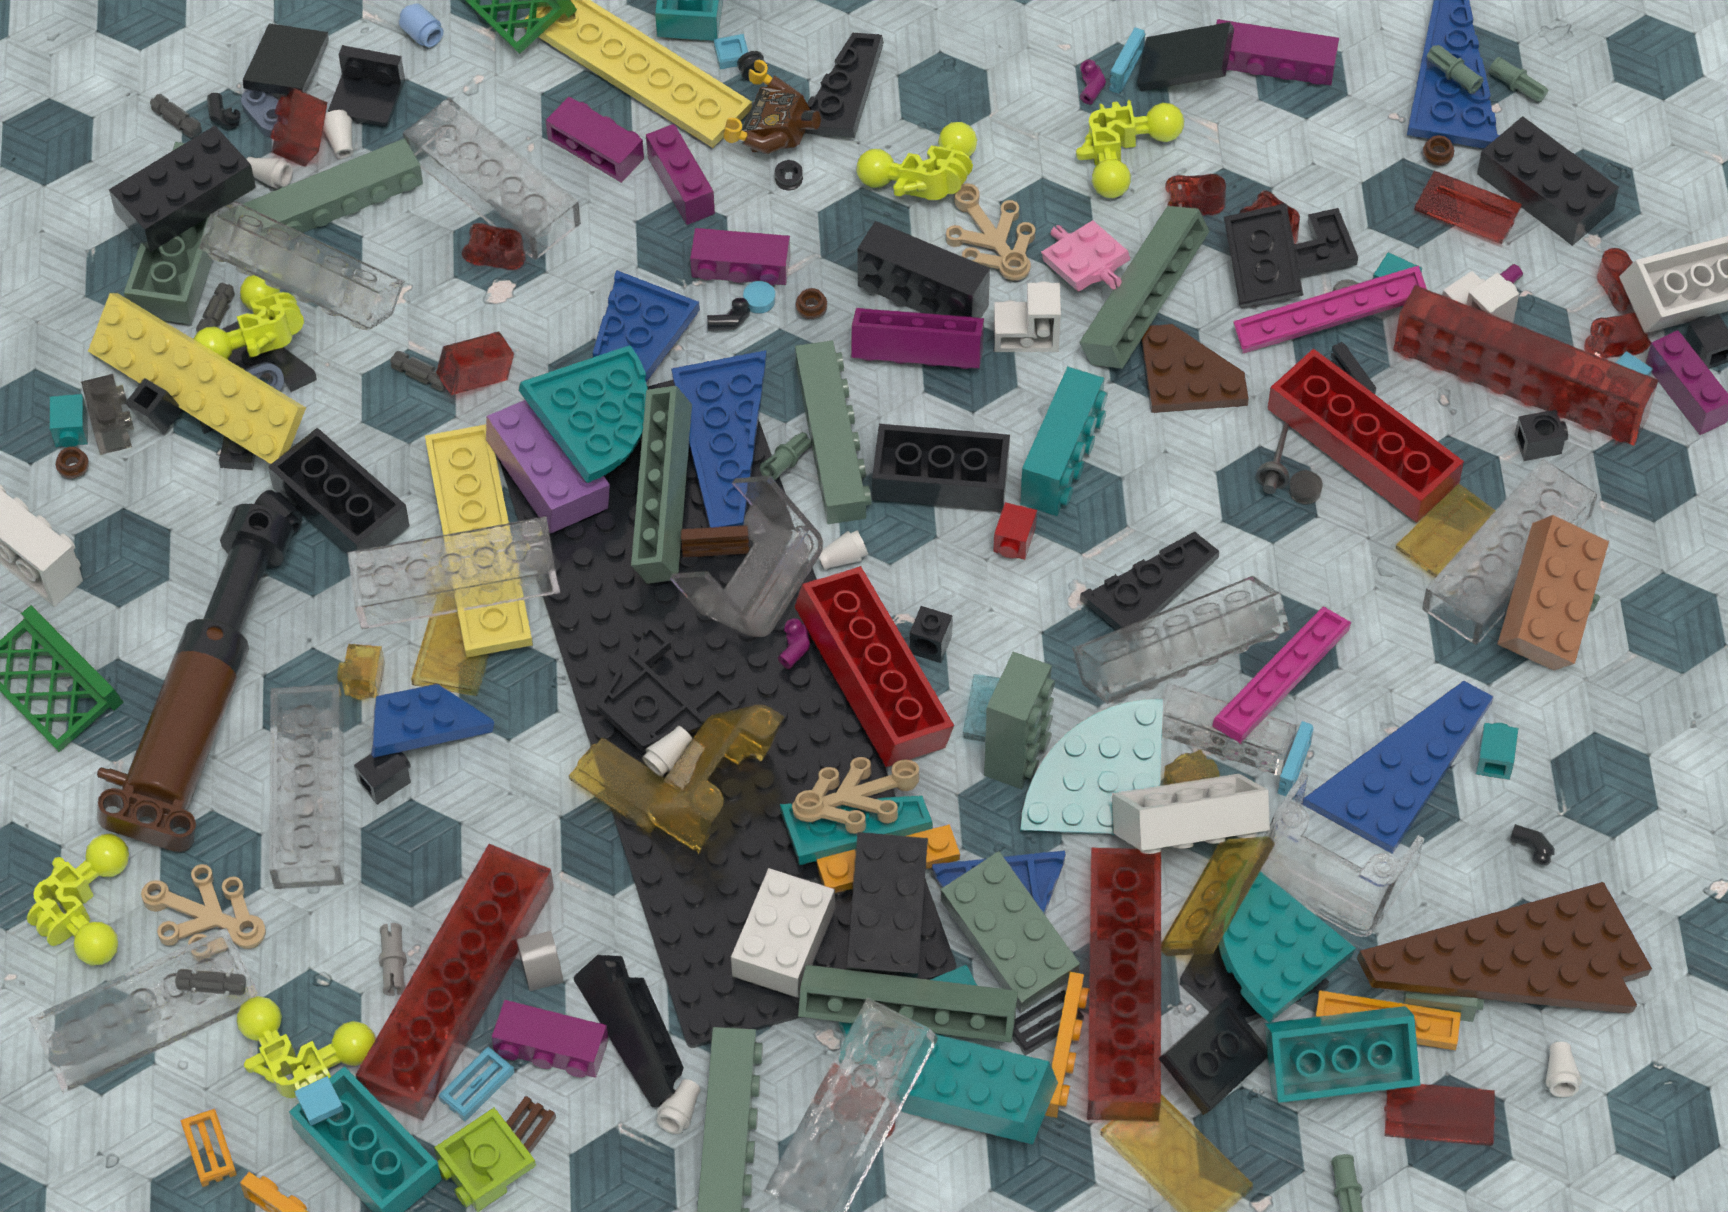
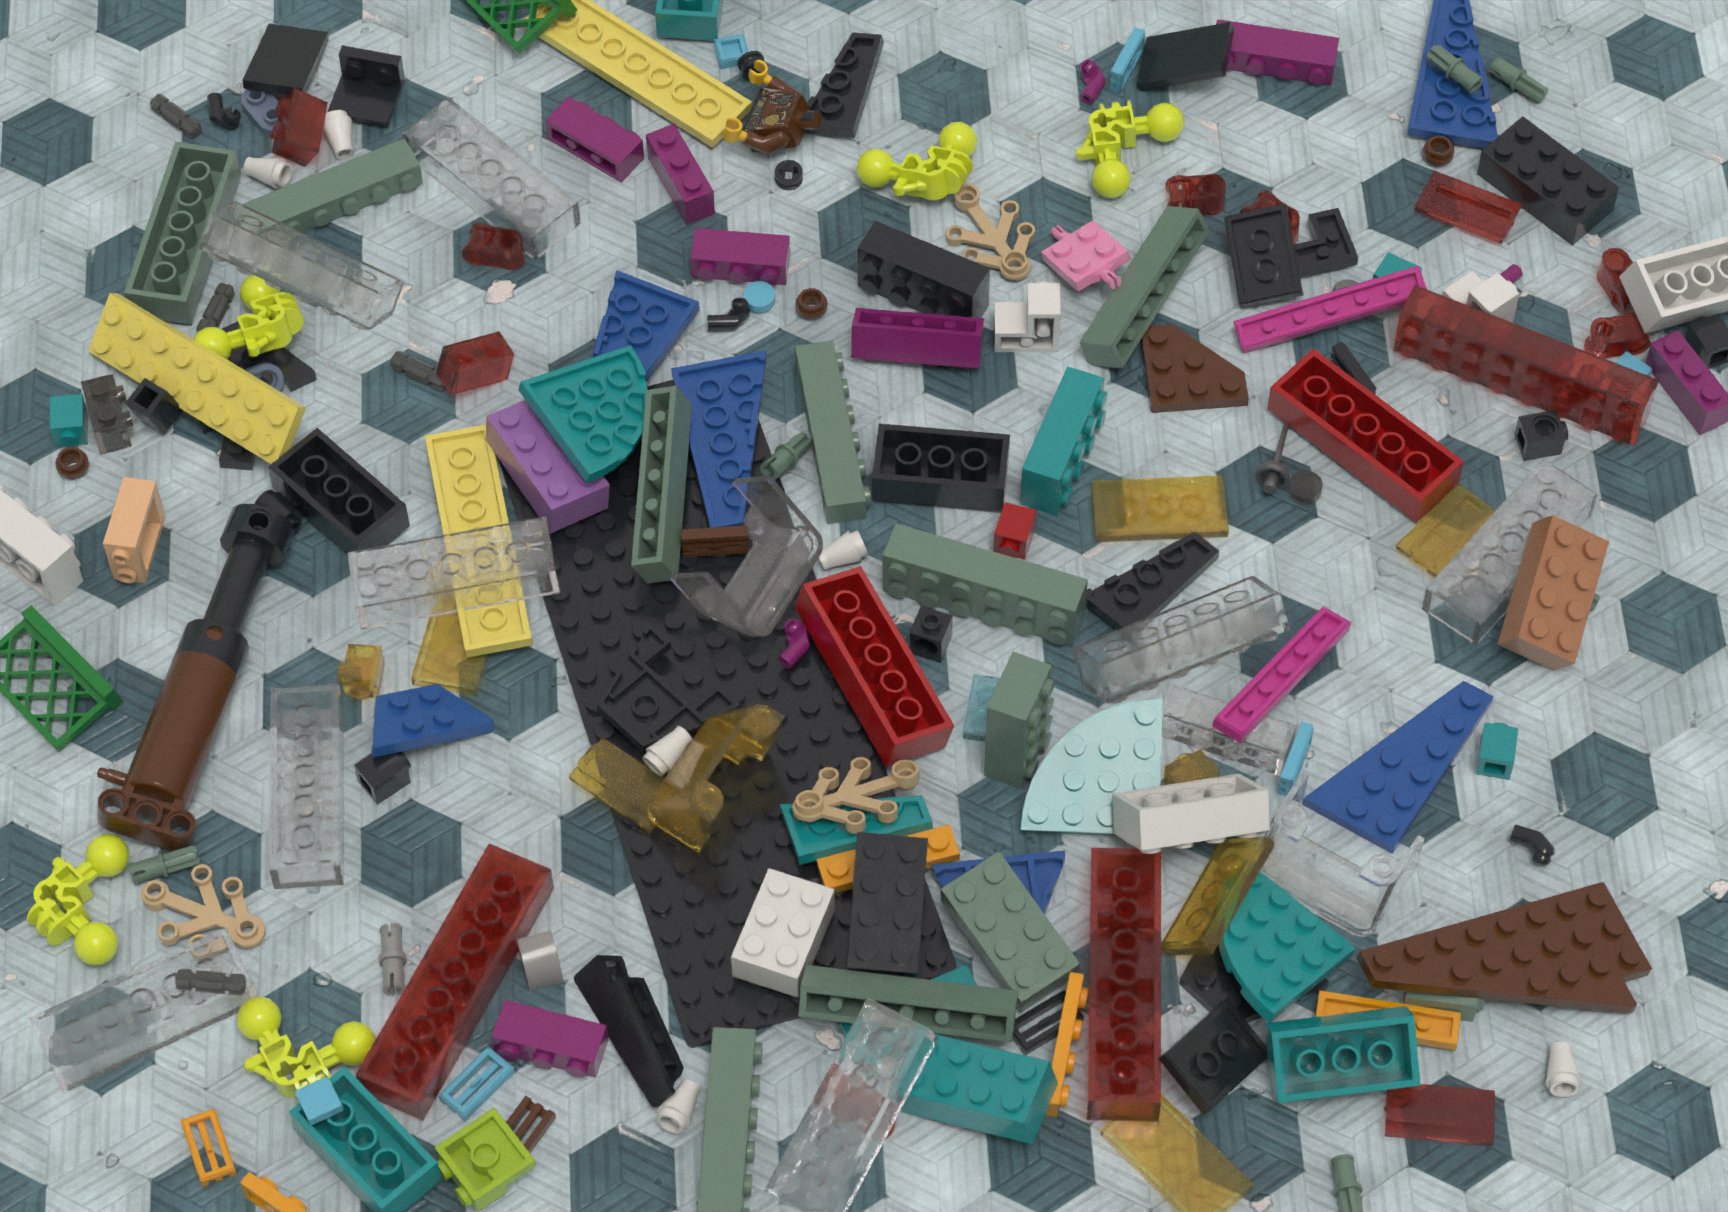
(134, 530): none -> light nougat window
(164, 864): none -> sand green axle
(182, 188): black brick -> none
(421, 25): light blue brick -> none
(984, 585): none -> sand green brick
(1159, 508): none -> clear yellow tile

